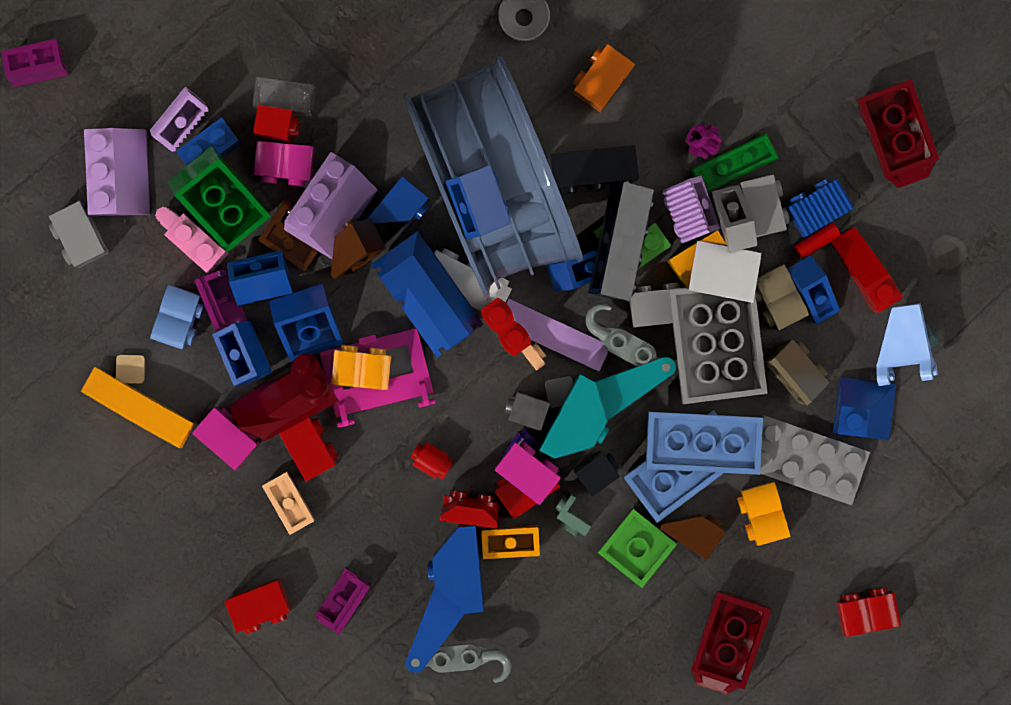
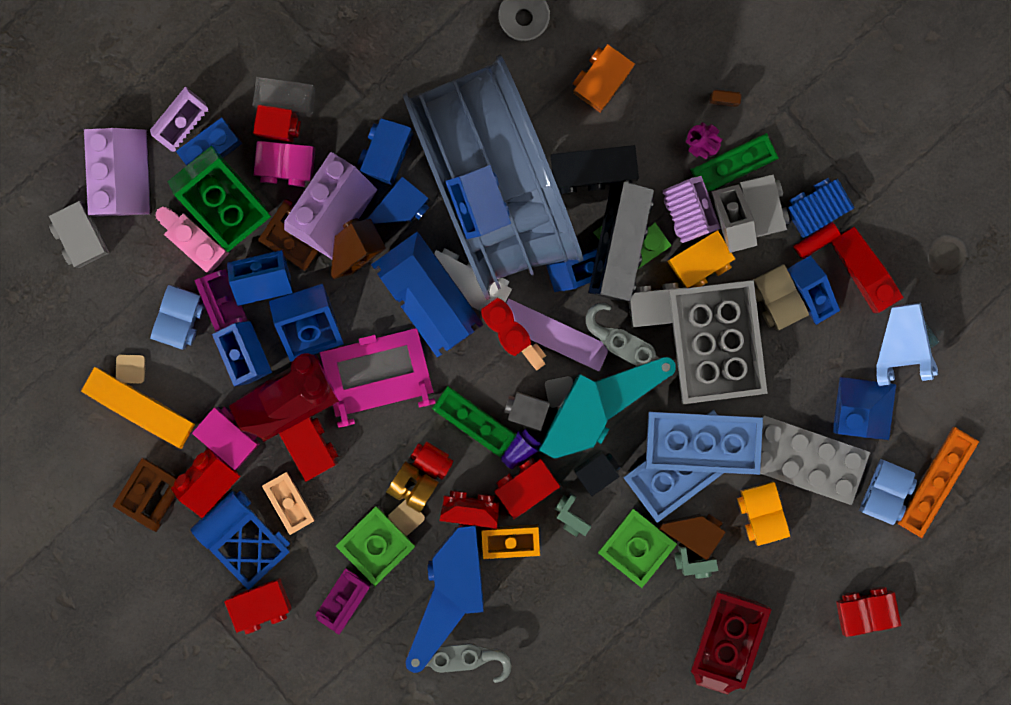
(34, 63): magenta hinge -> none
(140, 491): none -> reddish brown plate
(204, 482): none -> red brick
(225, 521): none -> blue piece
(361, 368): light orange brick -> none
(375, 545): none -> bright green plate
(385, 151): none -> blue slope
(406, 518): none -> tan piece
(421, 492): none -> pearl gold wheel
(474, 421): none -> green tile
(527, 472): dark pink brick -> none
(700, 567): none -> sand green bracket
(725, 98): none -> reddish brown tile
(725, 273): white sticker -> none
(797, 371): dark tan slope -> none
(887, 492): none -> medium blue brick
(899, 133): dark red slope -> none
(938, 482): none -> orange tile

